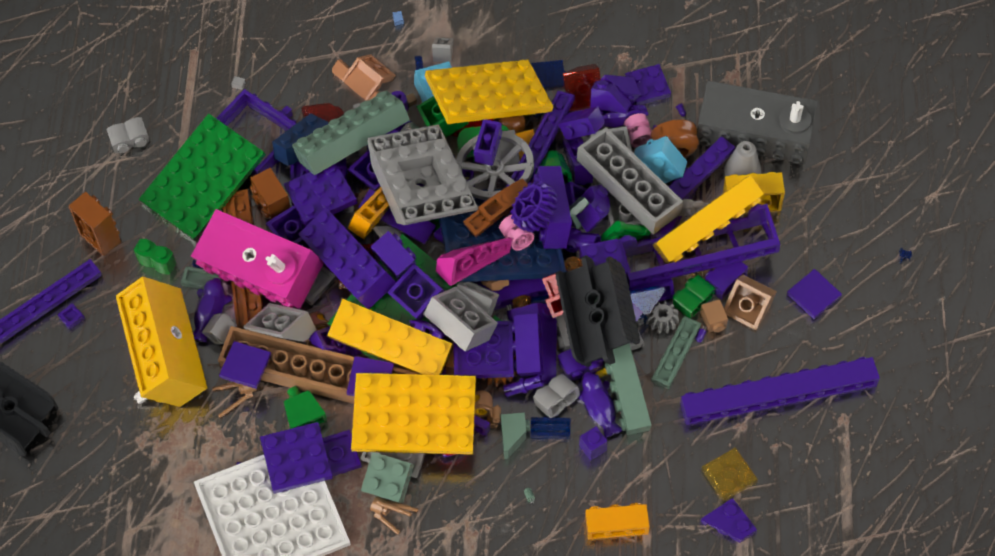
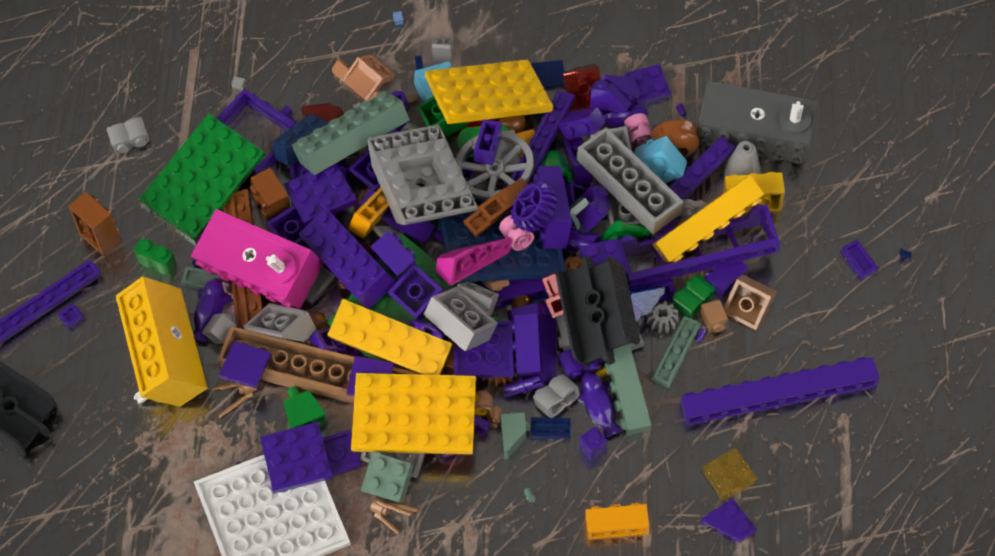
(814, 294): dark purple tile -> none
(859, 259): none -> dark purple tile

